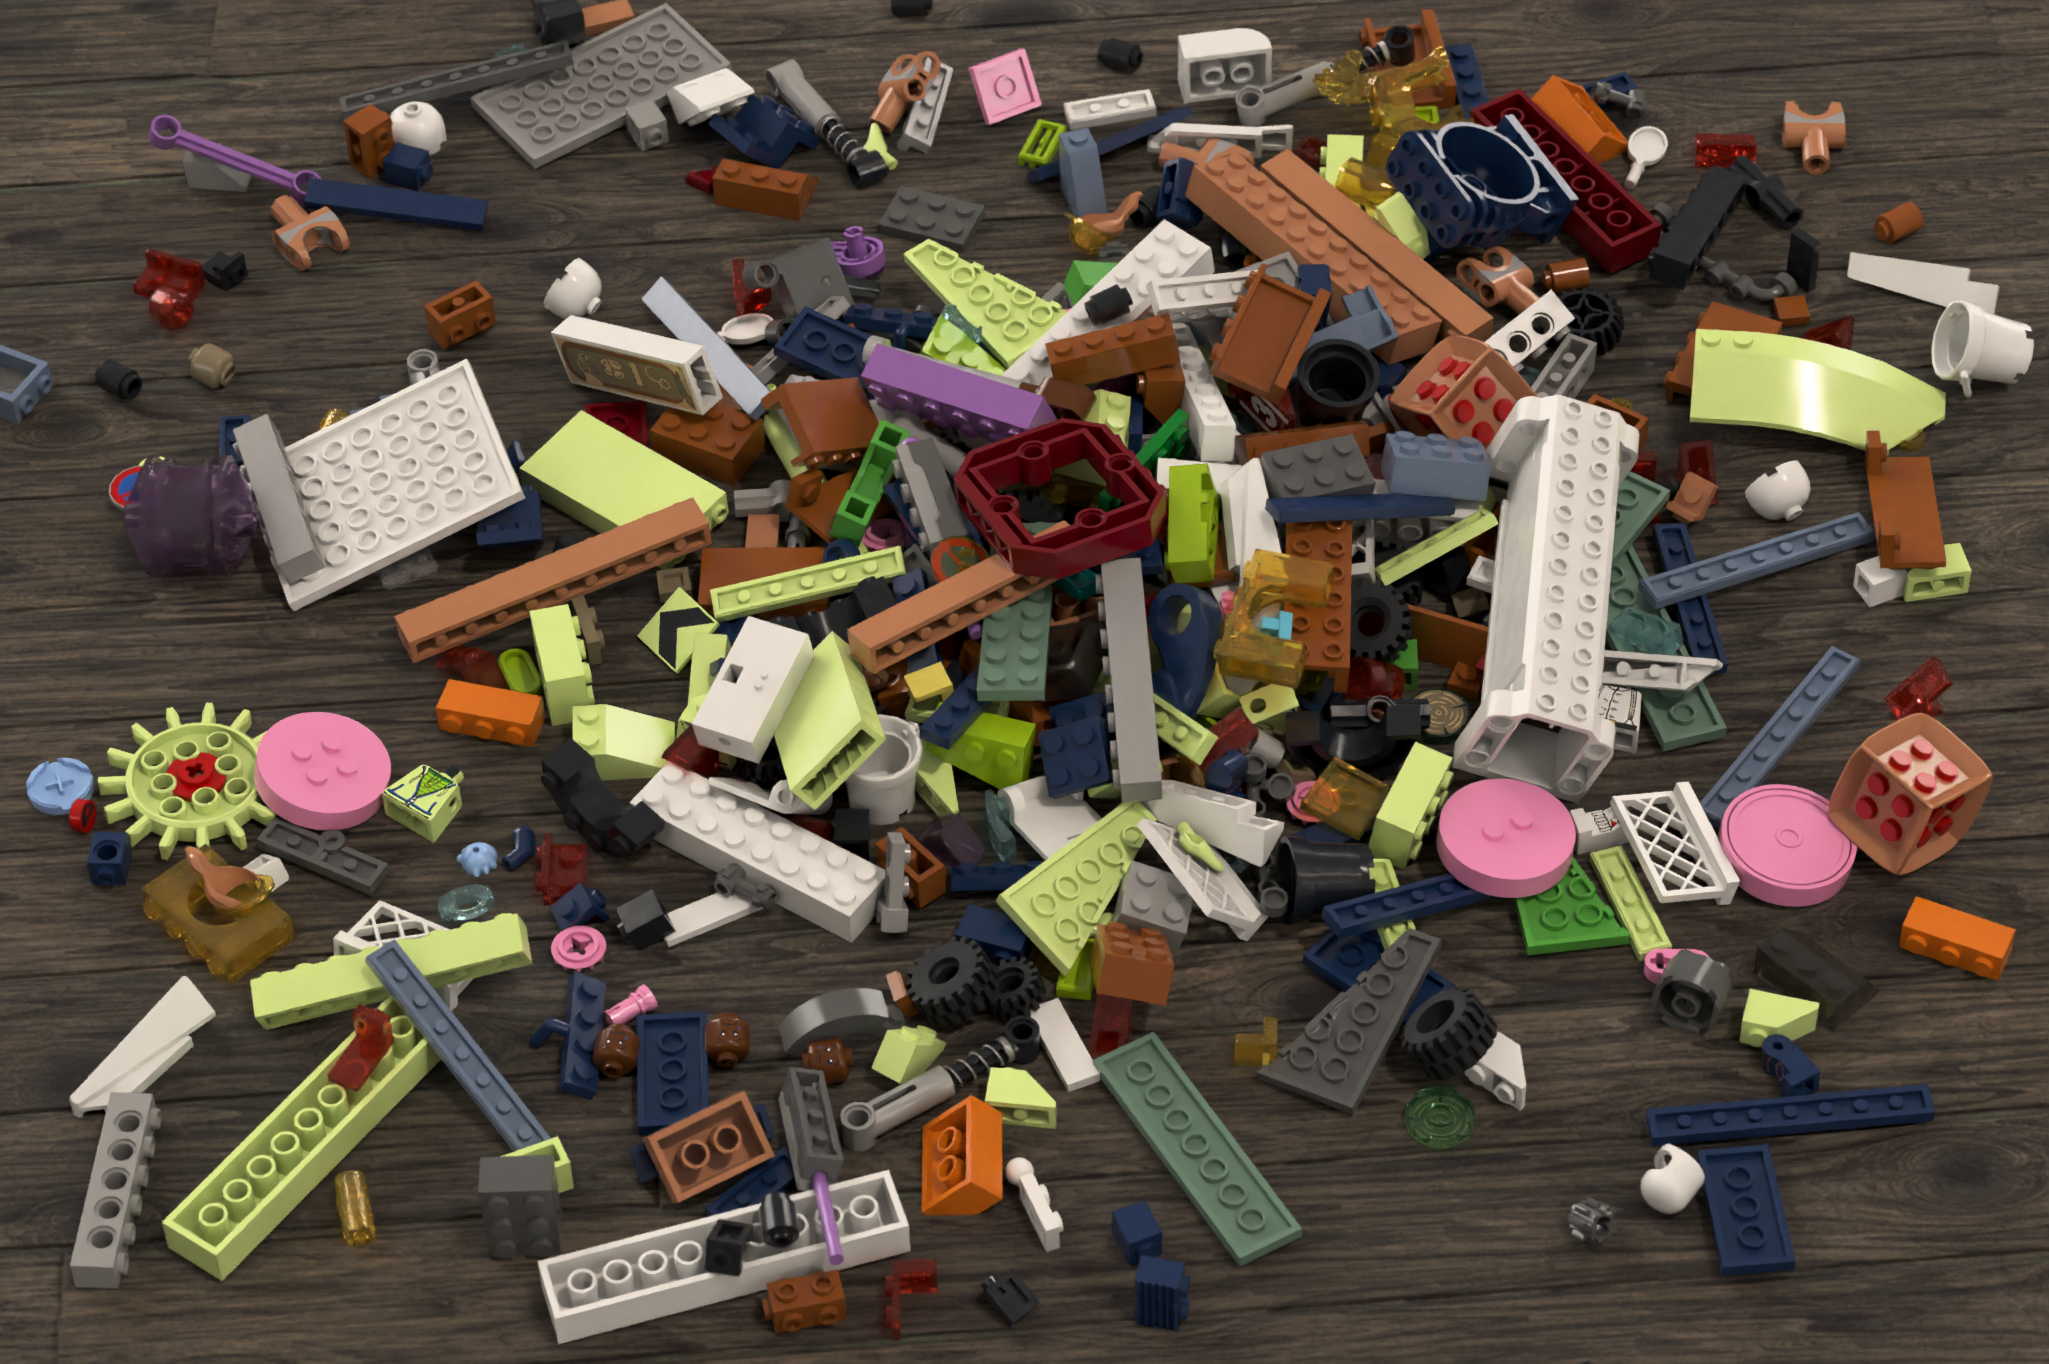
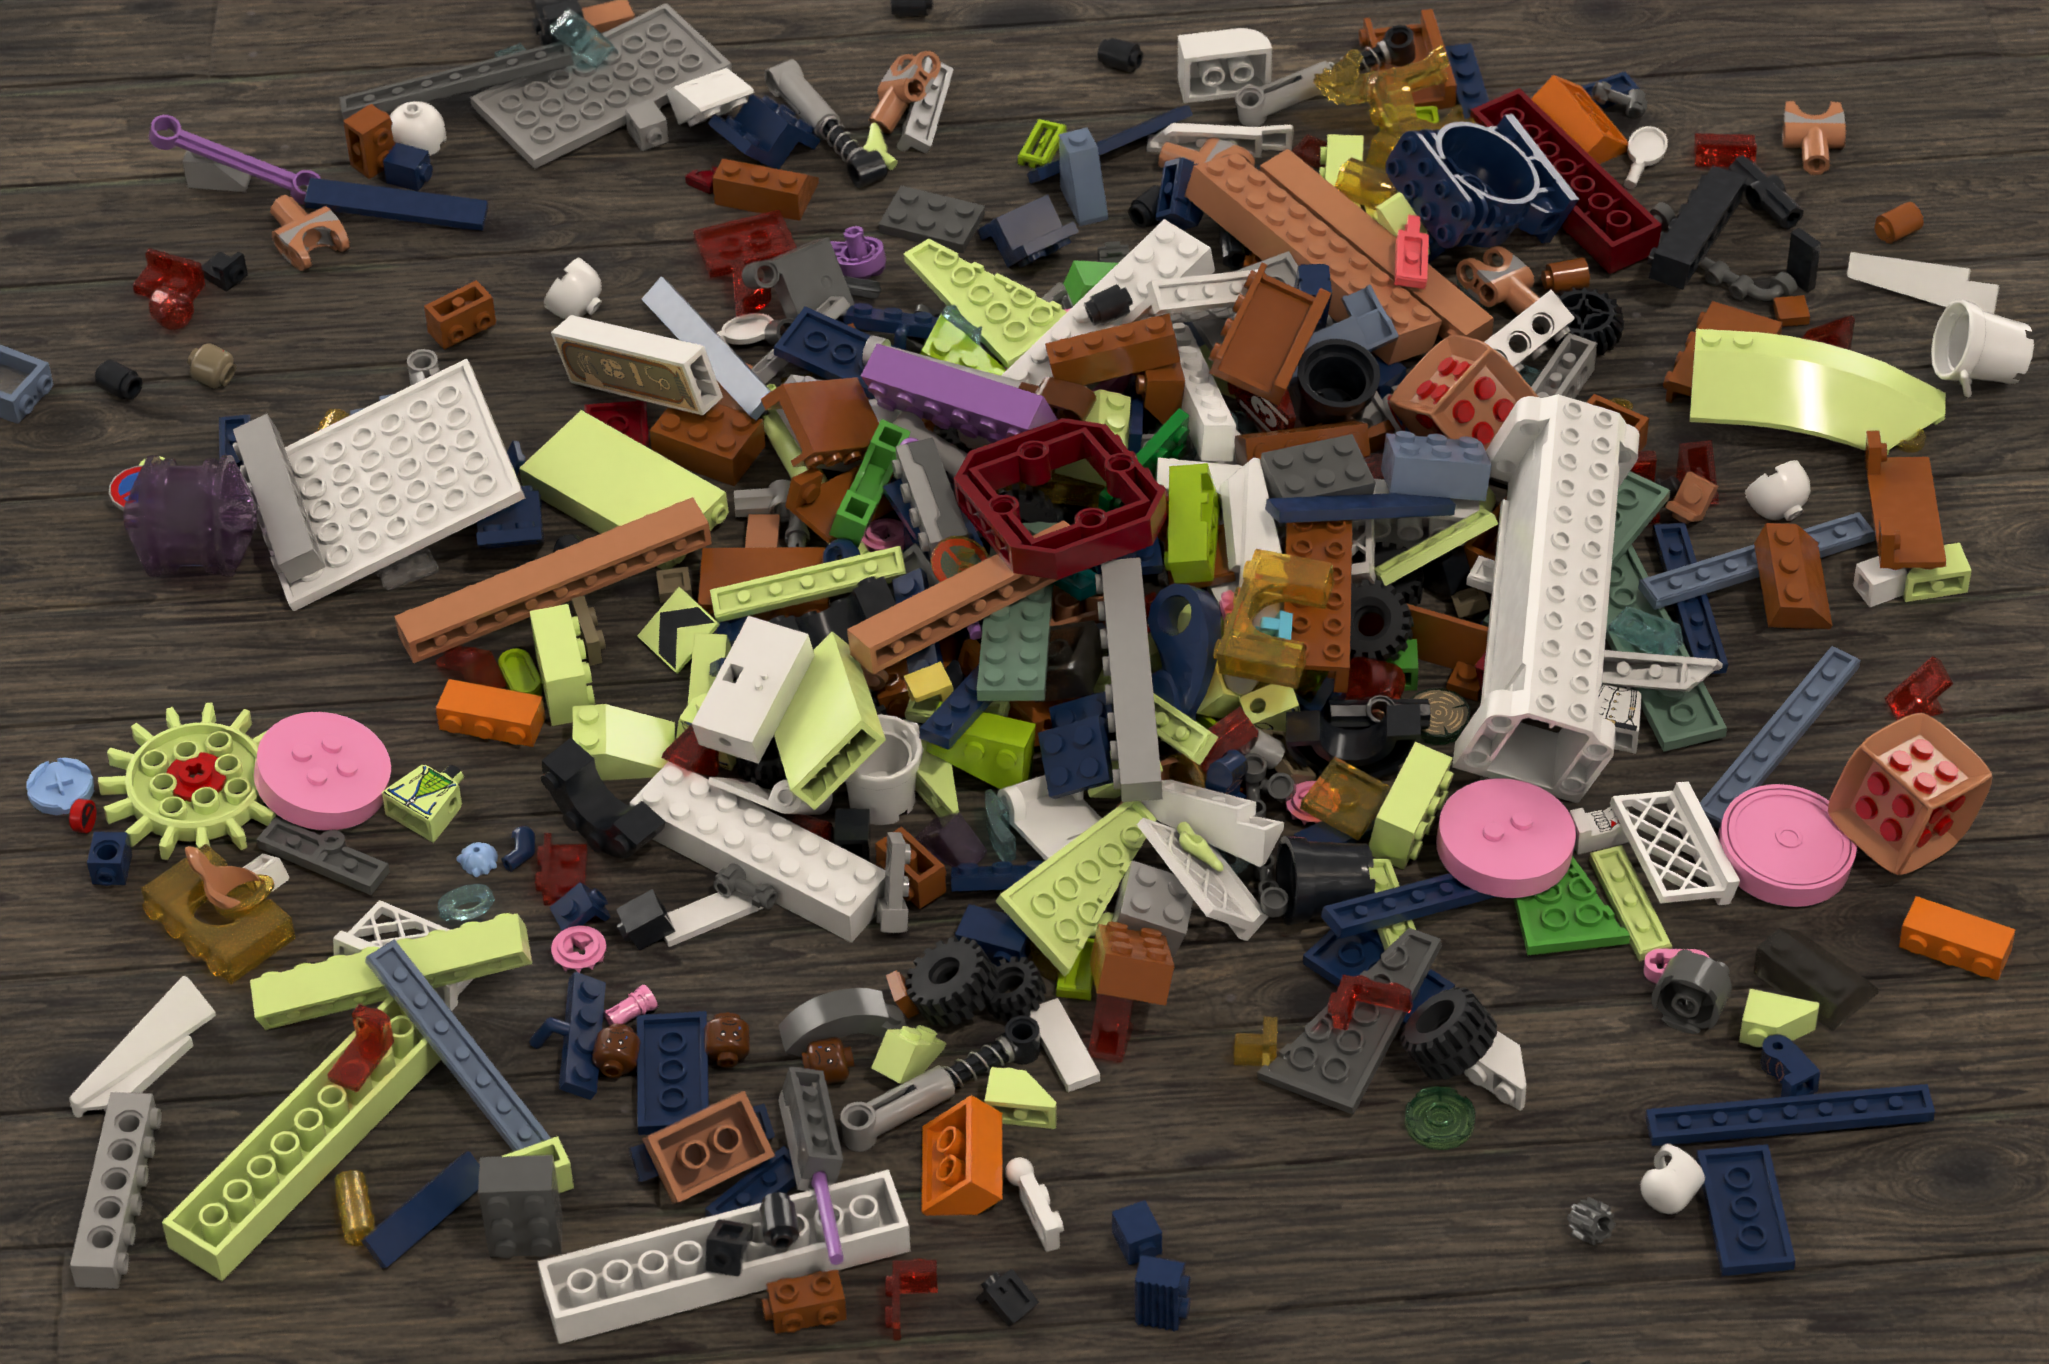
(423, 1210): none -> dark blue tile
(582, 38): none -> clear light blue slope
(747, 238): none -> clear red plate
(1005, 86): bright pink tile -> none
(1028, 232): none -> bracket
(1095, 229): piece -> none
(1109, 109): white tile -> none
(1197, 1149): sand green plate -> none
(1365, 990): none -> clear red bracket
(1411, 255): none -> coral hinge
(1792, 578): none -> dark orange slope

